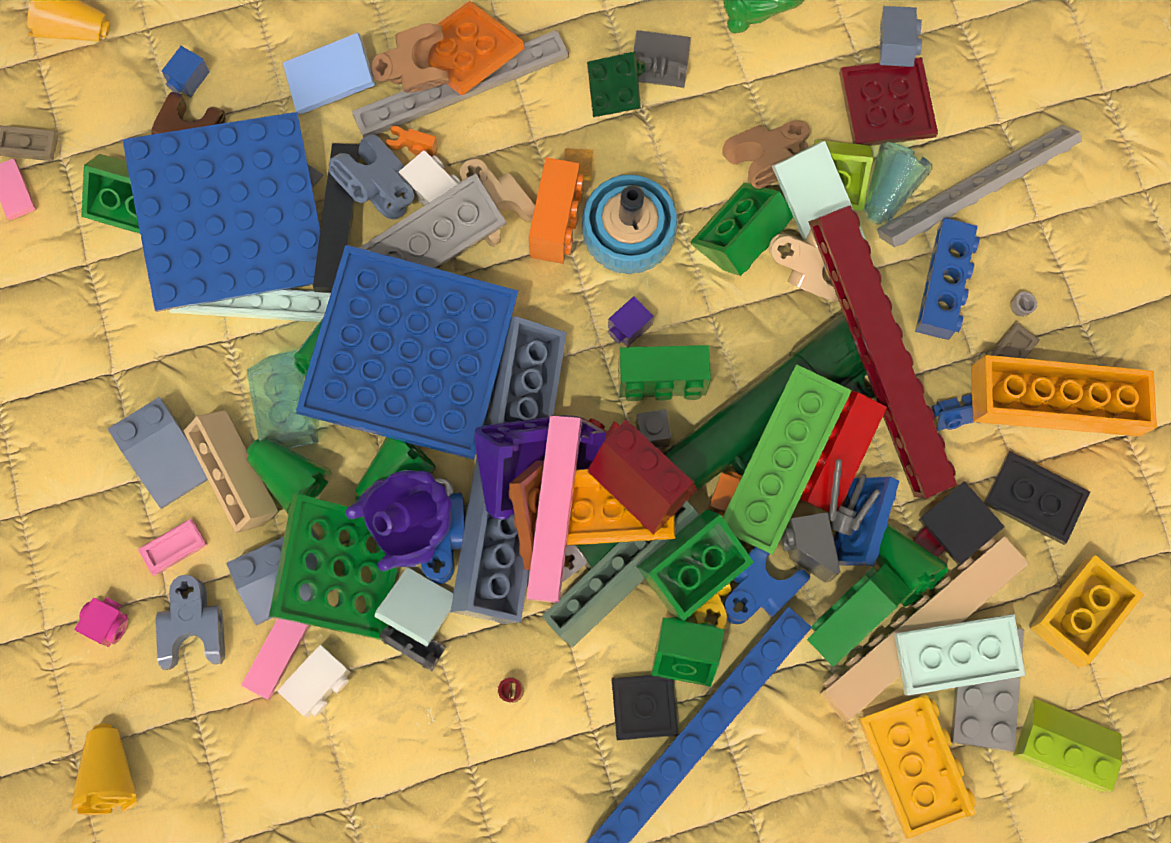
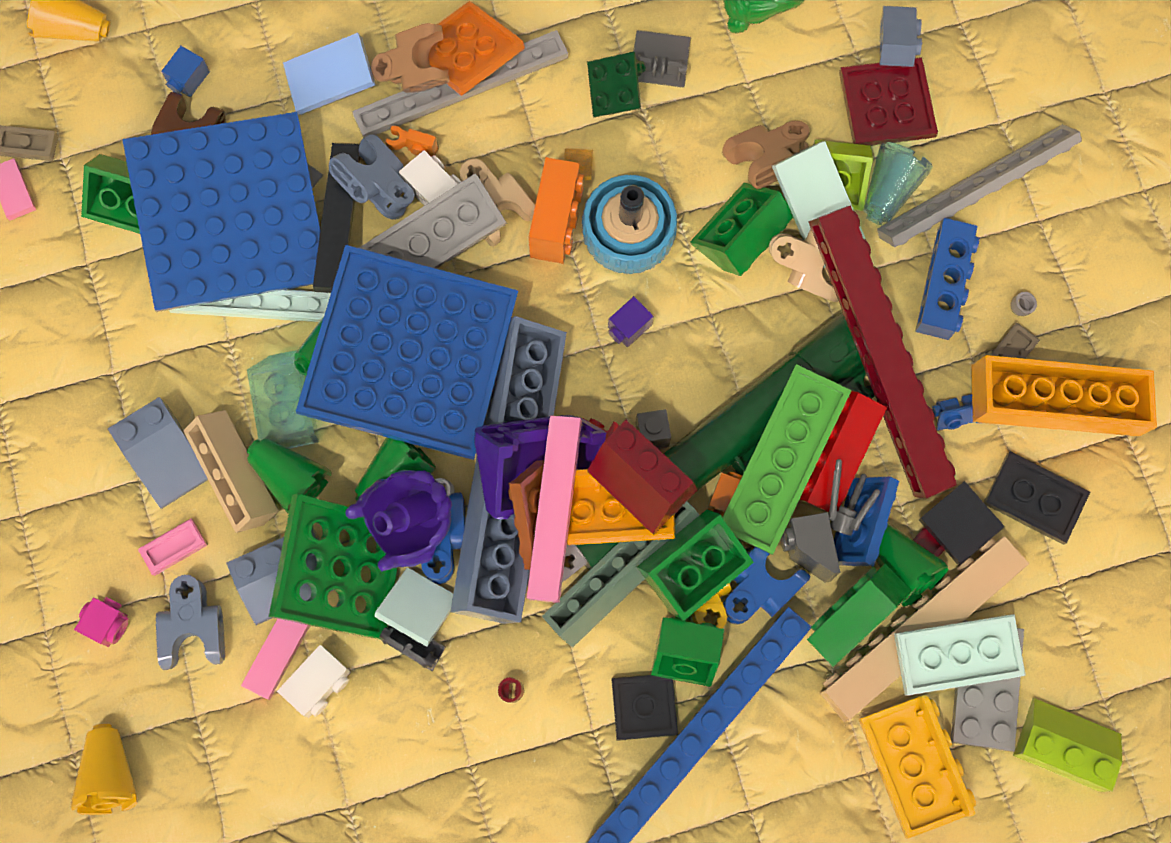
(664, 372): green brick -> none
(1086, 611): yellow brick -> none

